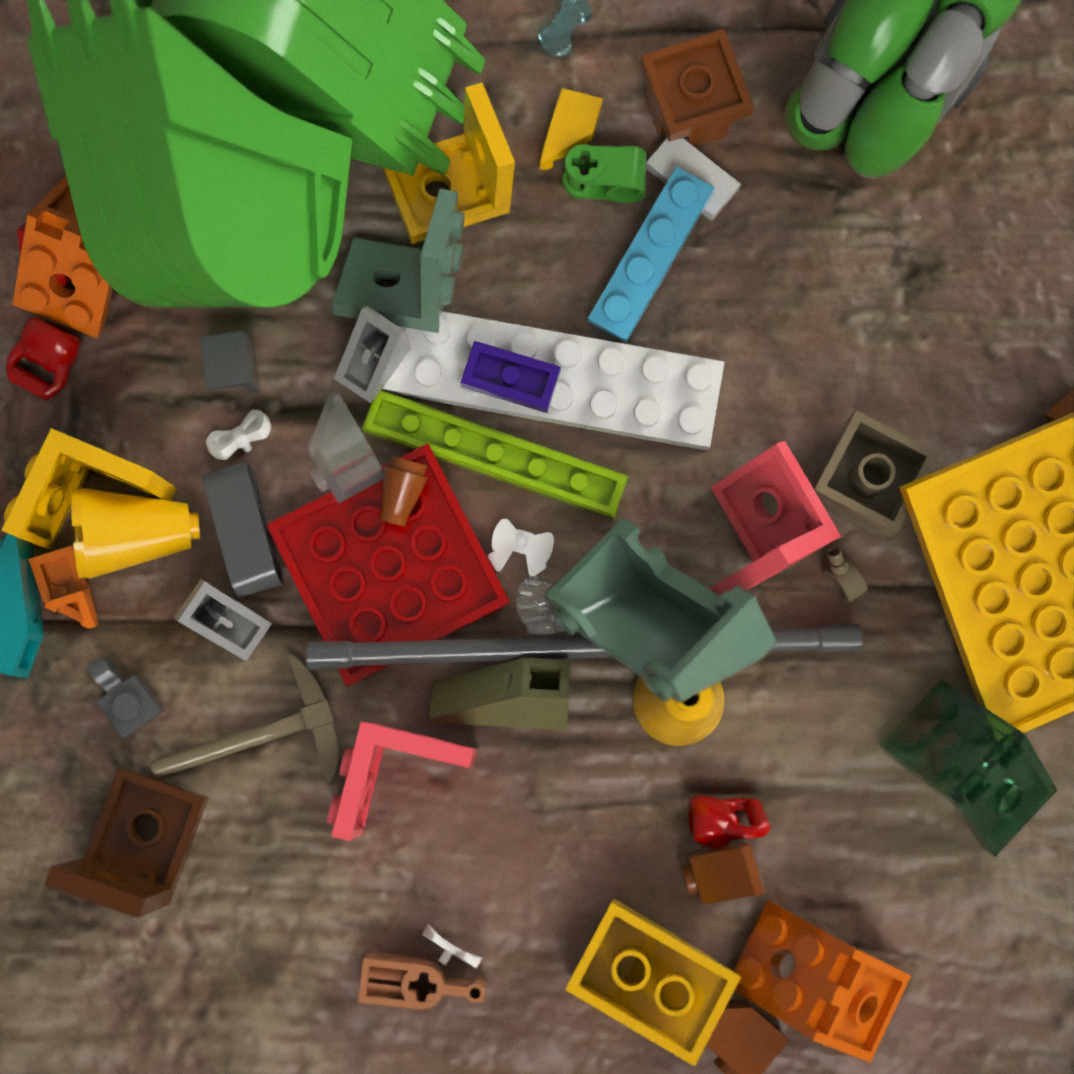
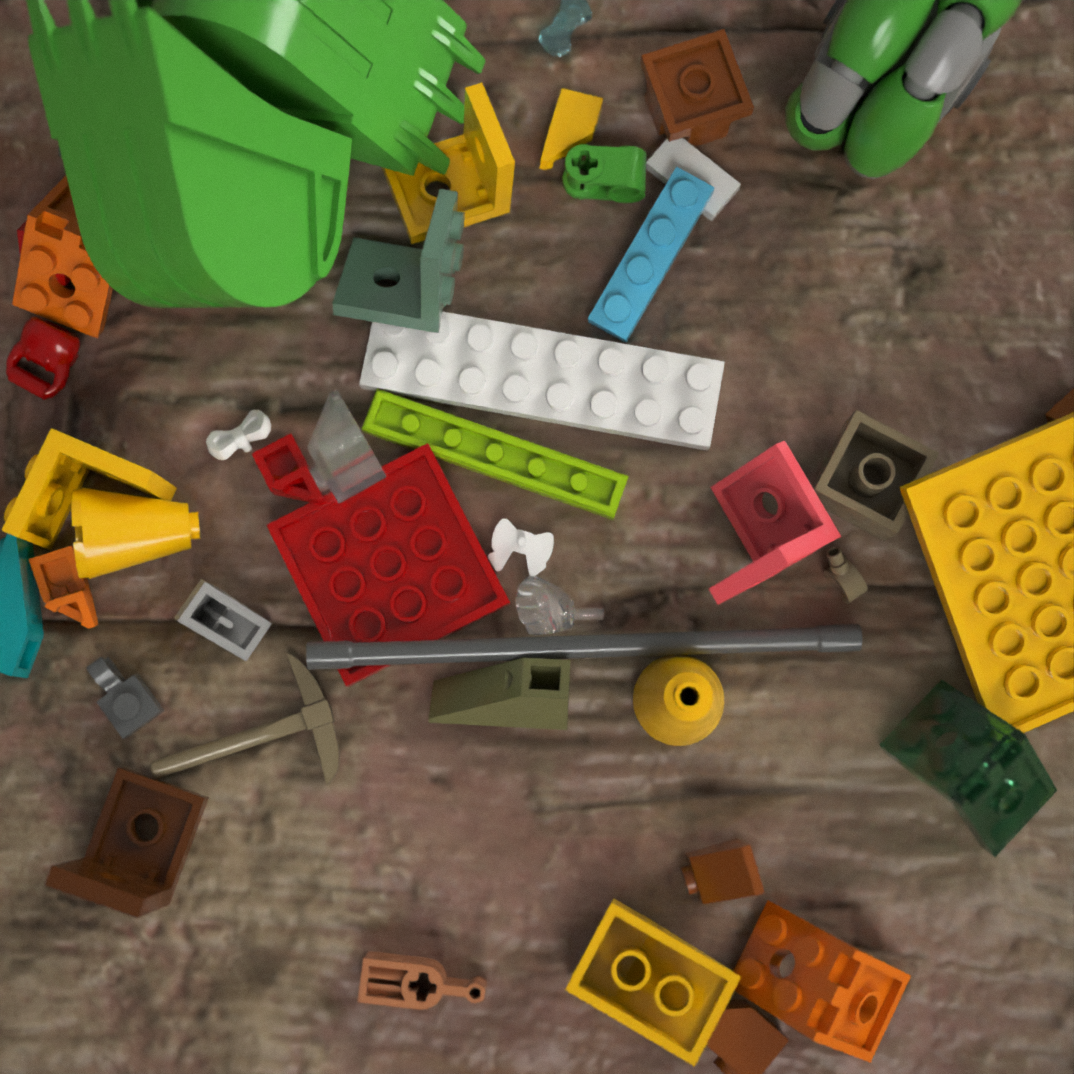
(229, 361): dark grey panel -> none
(242, 529): dark grey beam -> none
(287, 471): none -> red slope
(362, 766): coral bracket -> none
(371, 354): light grey slope -> none
(401, 489): dark orange cone -> none
(449, 949): white piece -> none
(510, 376): dark purple plate -> none
(658, 617): sand green windscreen -> none
(716, 824): red piece -> none

